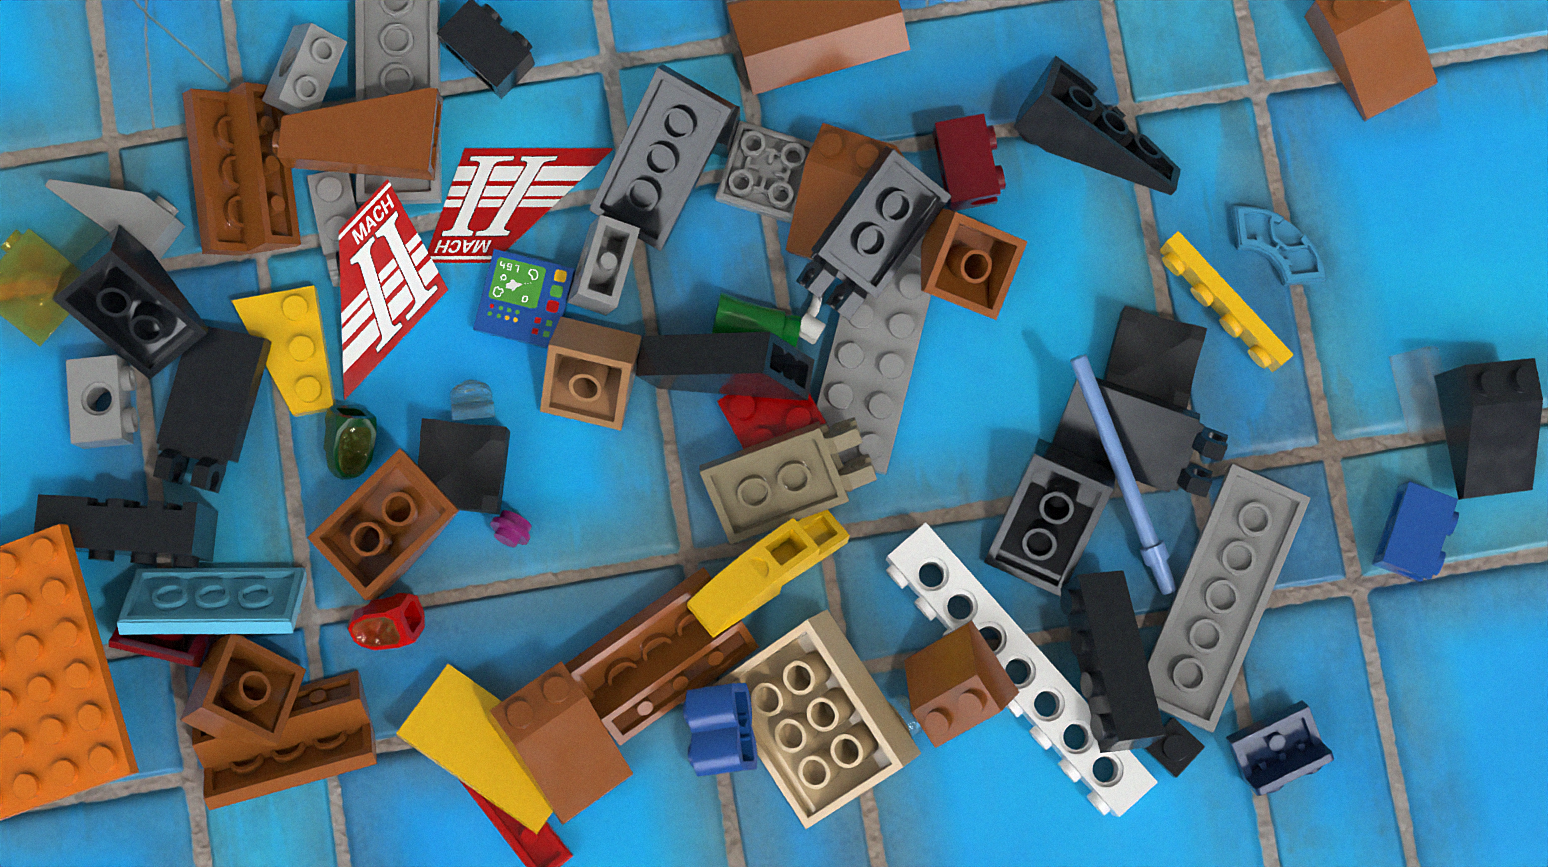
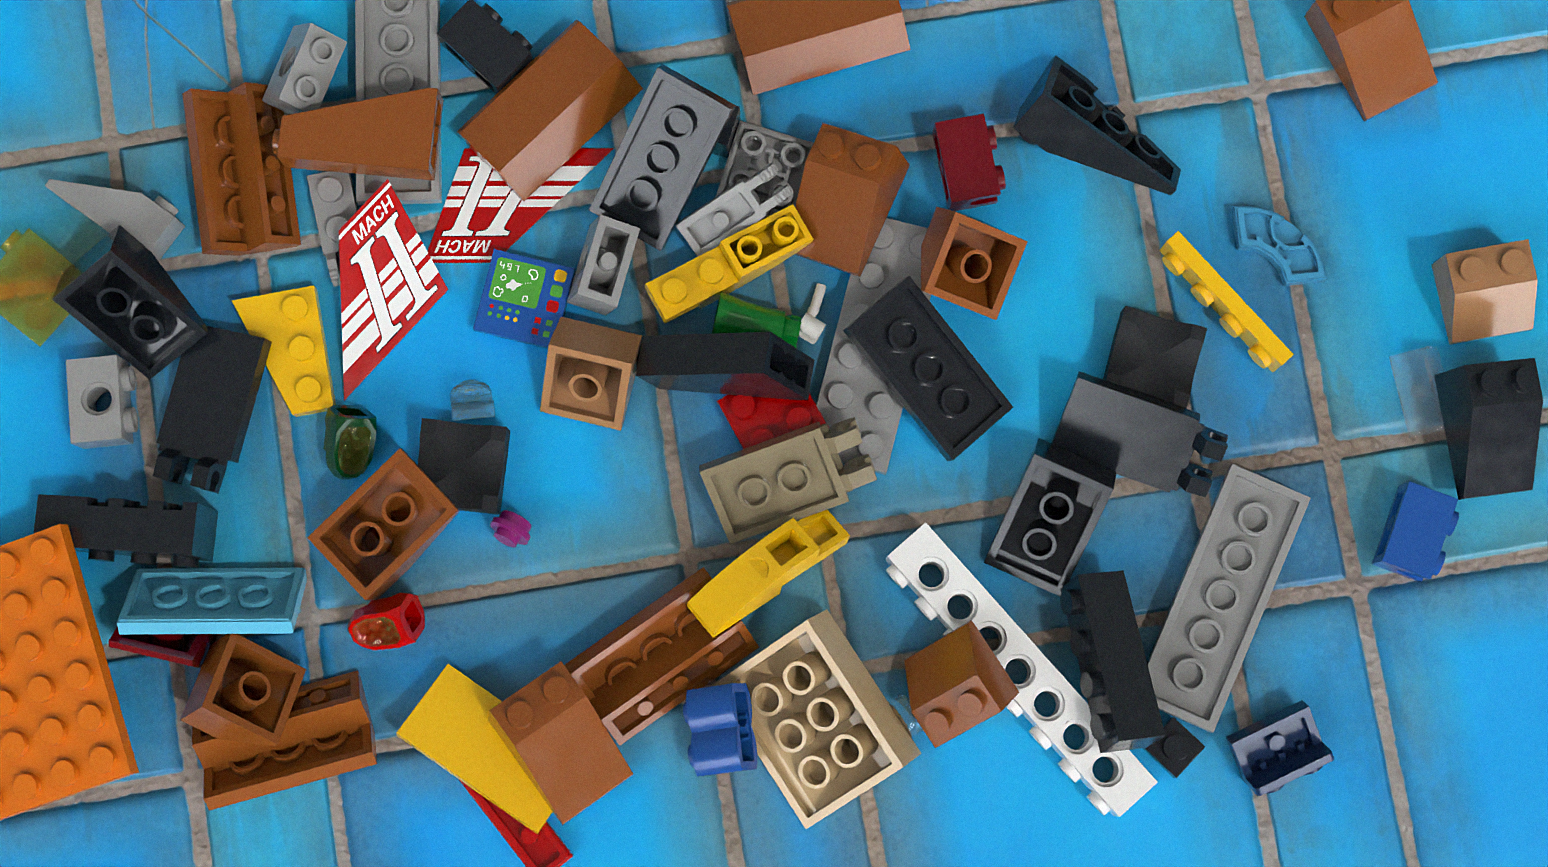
(550, 109): none -> dark orange slope
(729, 265): none -> yellow slope
(731, 211): none -> light grey hinge
(873, 232): tile -> none
(928, 368): none -> black plate
(1152, 550): medium blue bar -> none
(1487, 291): none -> medium nougat slope

